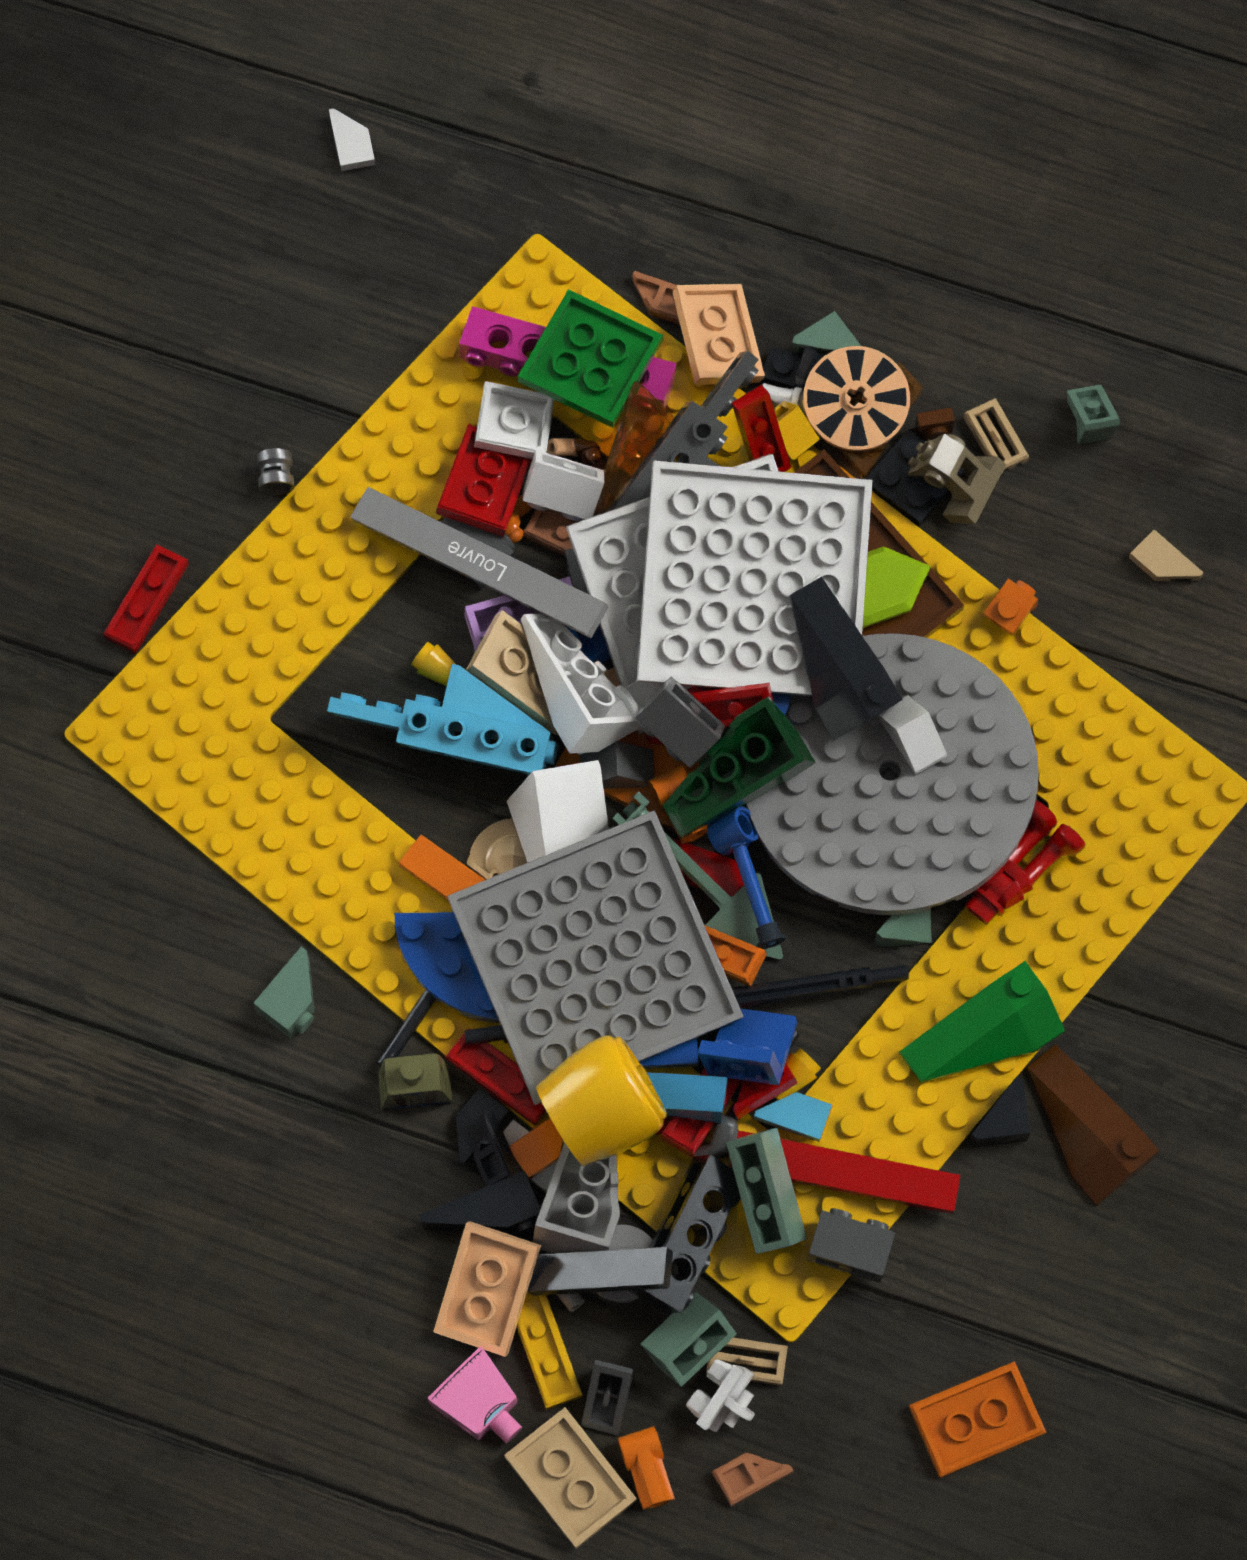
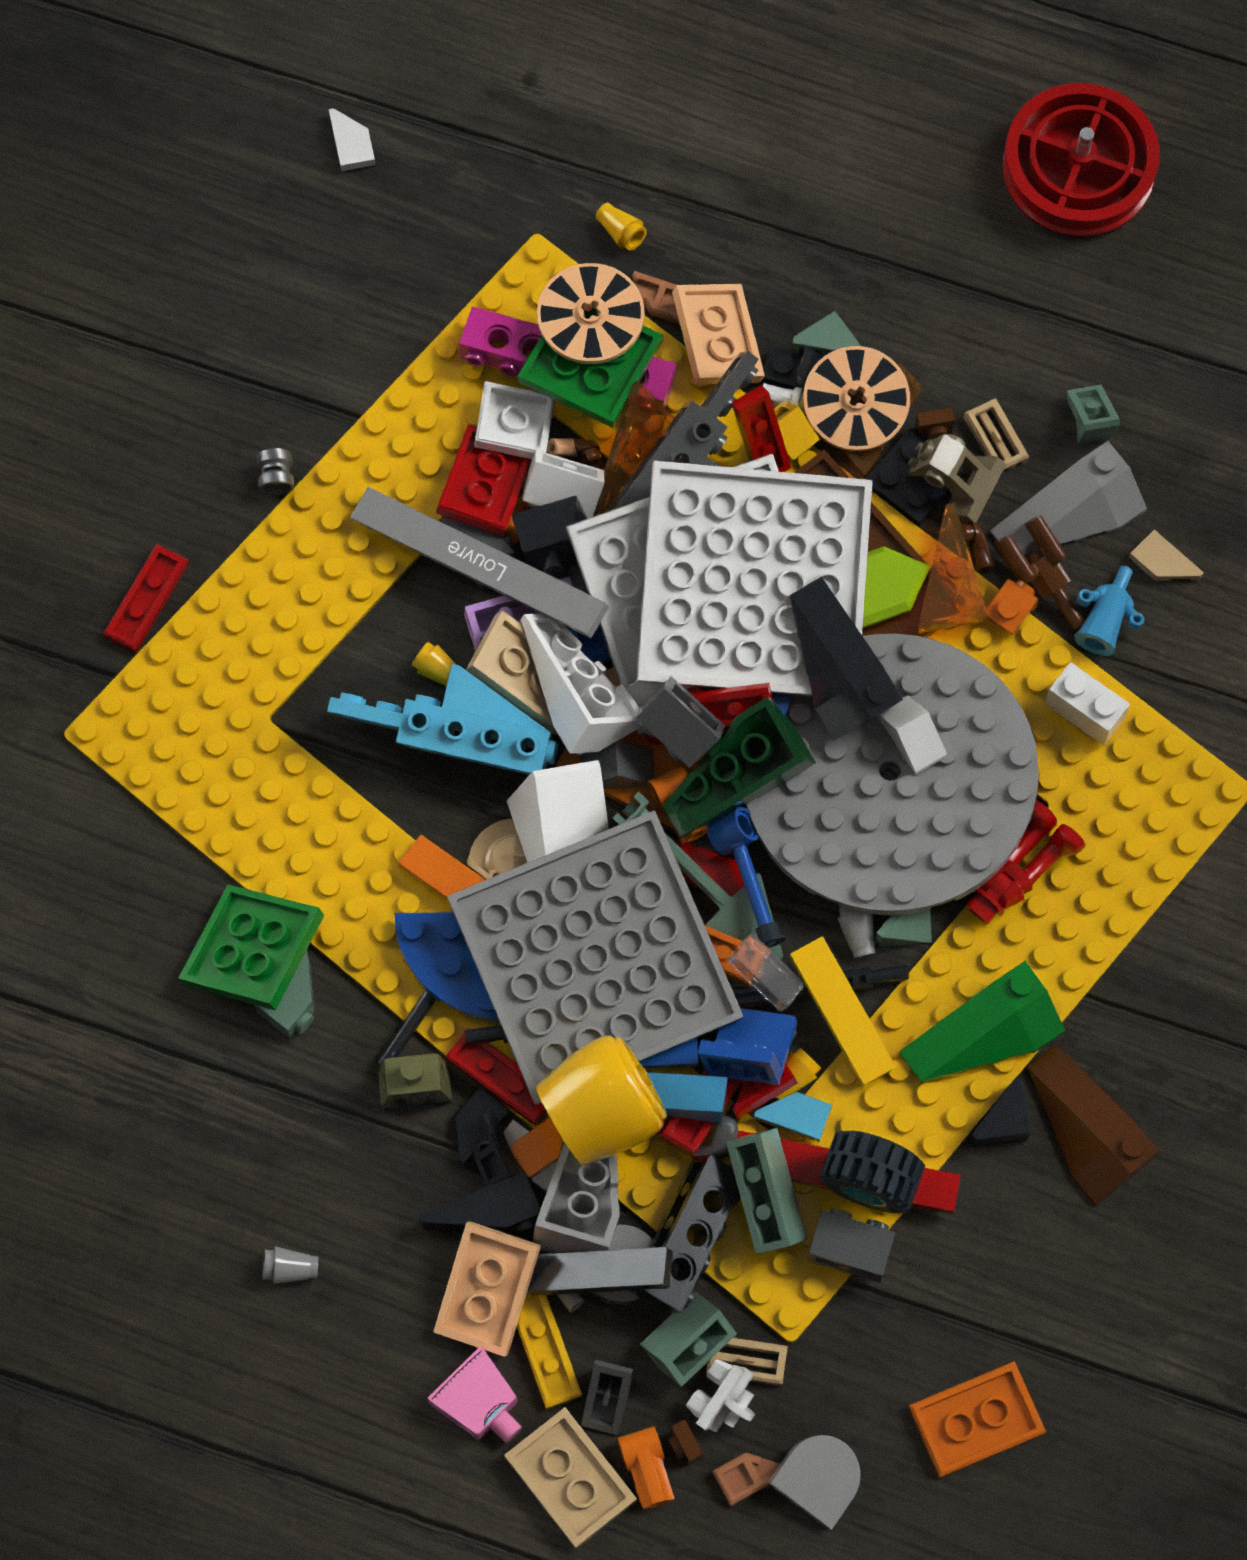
(251, 947): none -> green plate
(288, 1266): none -> light grey cone
(545, 535): none -> black torso
(597, 338): none -> light nougat piece
(622, 227): none -> yellow cone
(684, 1443): none -> reddish brown plate
(766, 972): none -> clear slope
(819, 1478): none -> light grey tile
(842, 1011): none -> yellow tile
(858, 931): none -> light grey cone
(872, 1171): none -> black wheel
(952, 587): none -> clear orange wing
(979, 547): none -> reddish brown arm
(1042, 567): none -> reddish brown plant
(1080, 159): none -> red wheel
(1083, 501): none -> light grey wedge
(1087, 703): none -> white brick
(1104, 621): none -> dark azure piece

